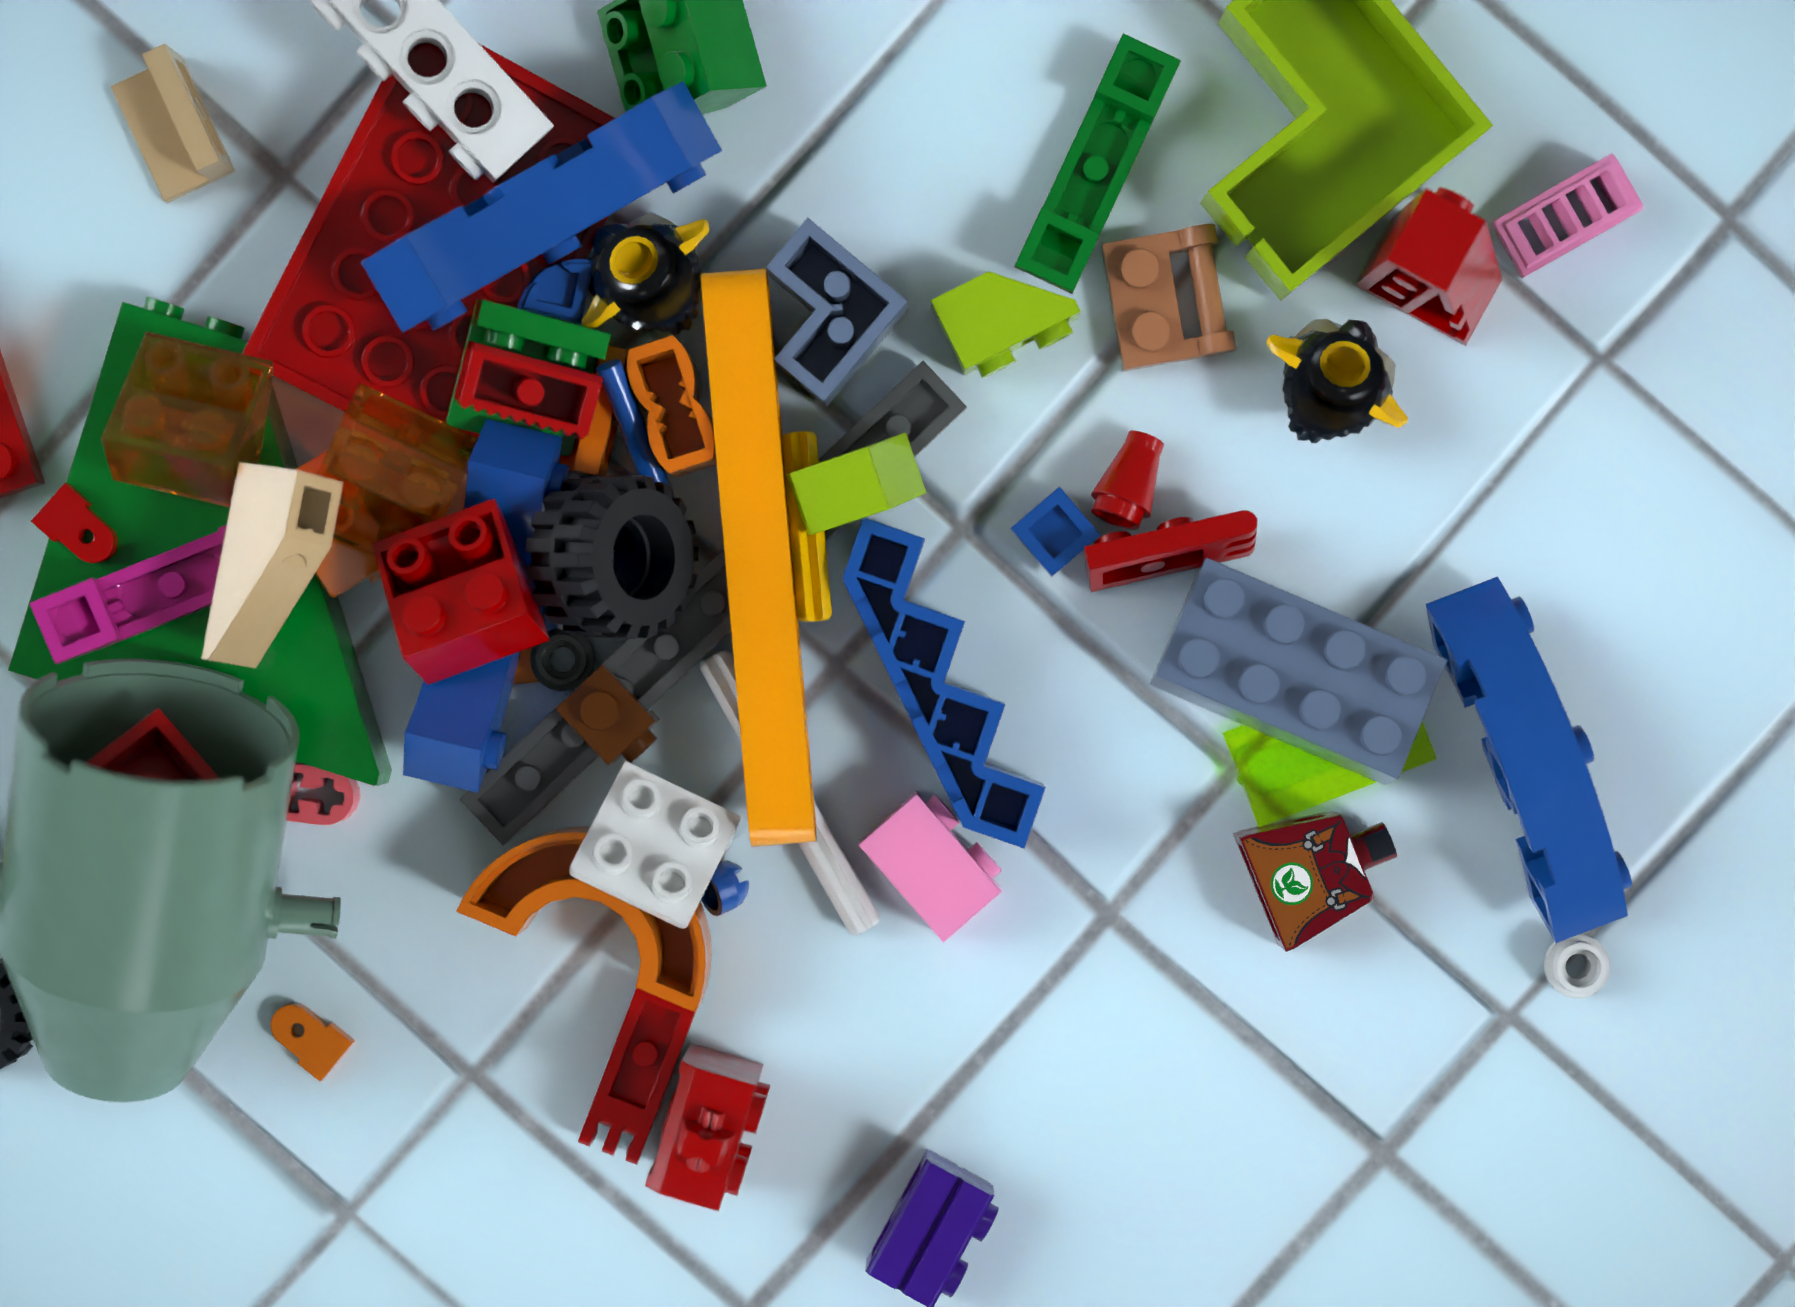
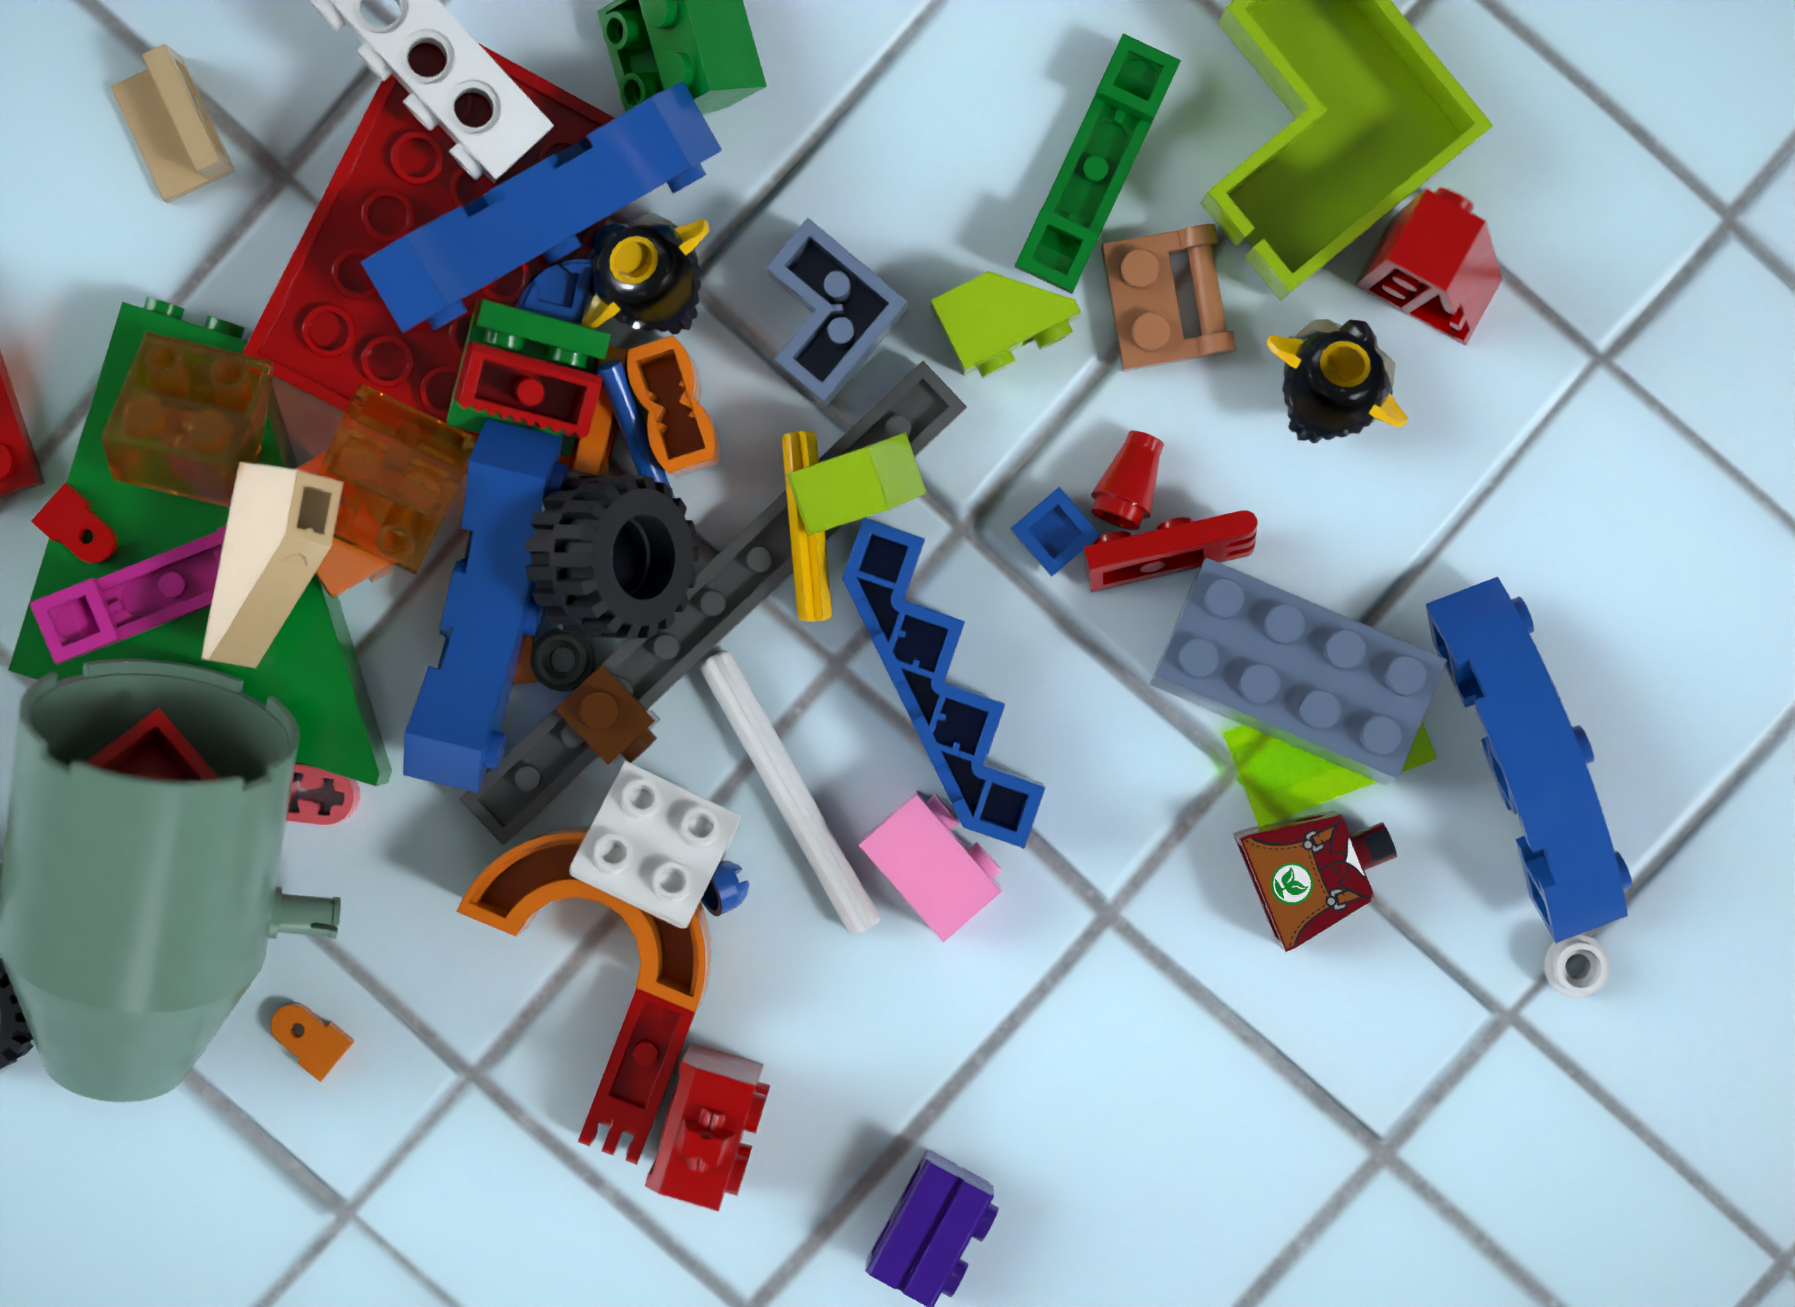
(458, 592): red slope -> none
(758, 557): light orange beam -> none
(1617, 191): bright pink slope -> none

